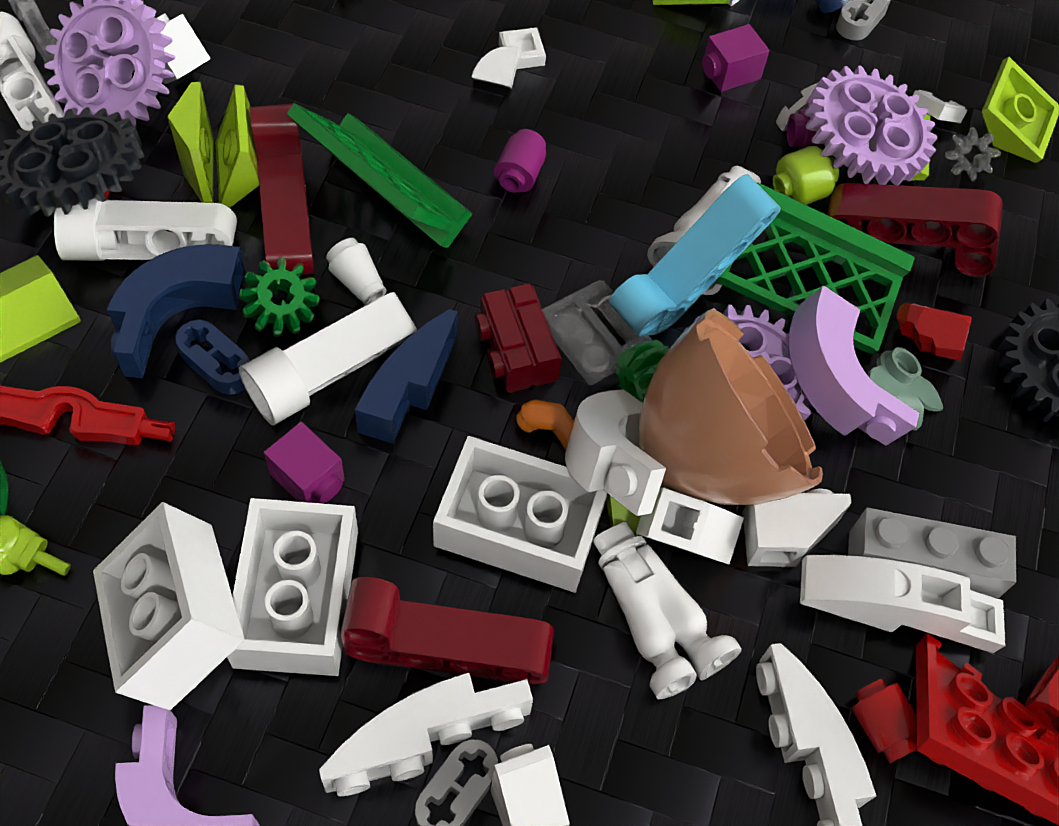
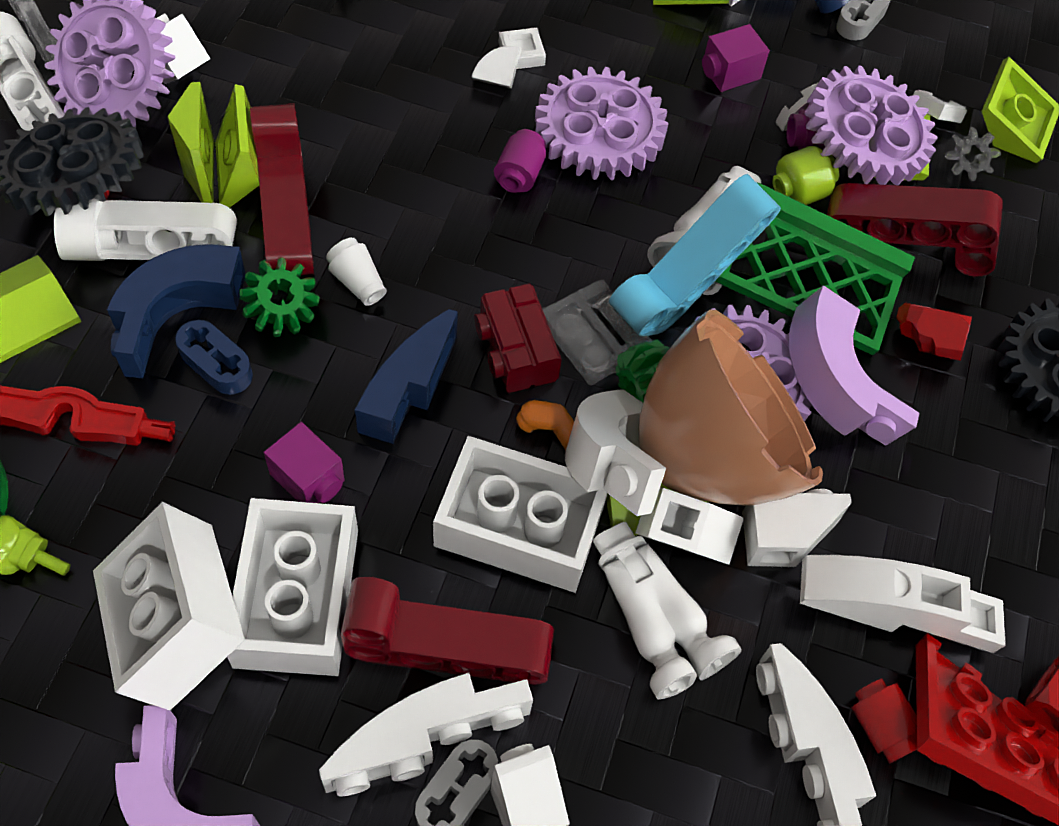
(285, 379): white beam -> none
(388, 174): green fence -> none
(601, 123): none -> lavender gear
(900, 376): sand green plate -> none
(966, 551): light grey arch -> none

